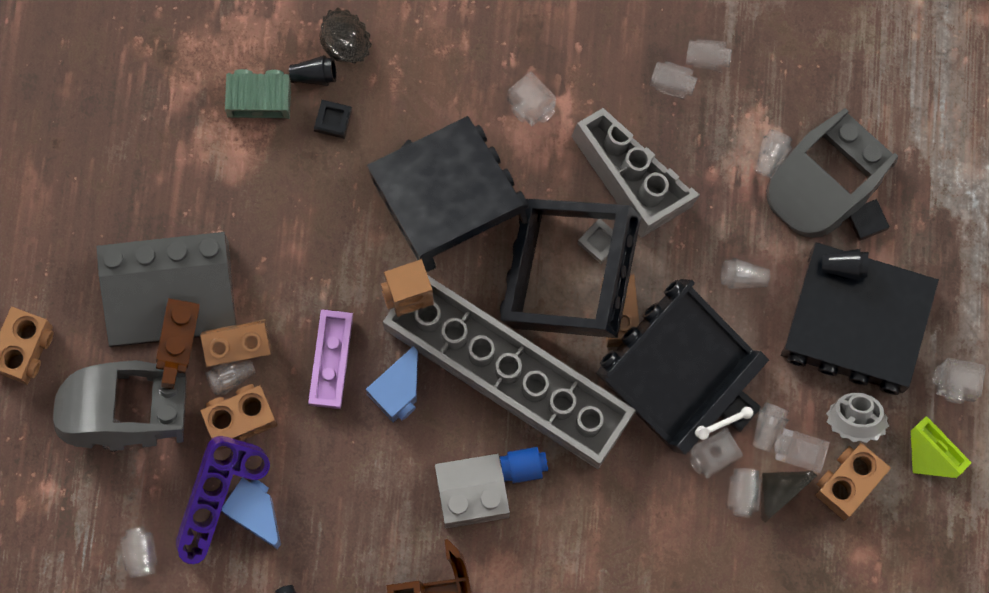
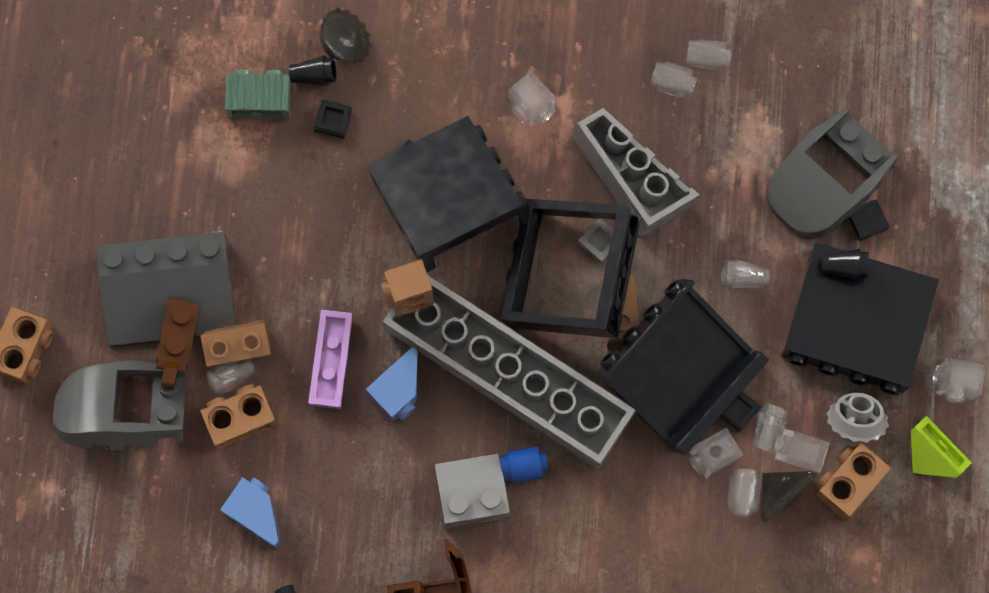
(138, 552): clear brick -> none
(215, 499): dark purple beam -> none
(703, 432): white hinge -> none
(773, 151): clear cone -> none

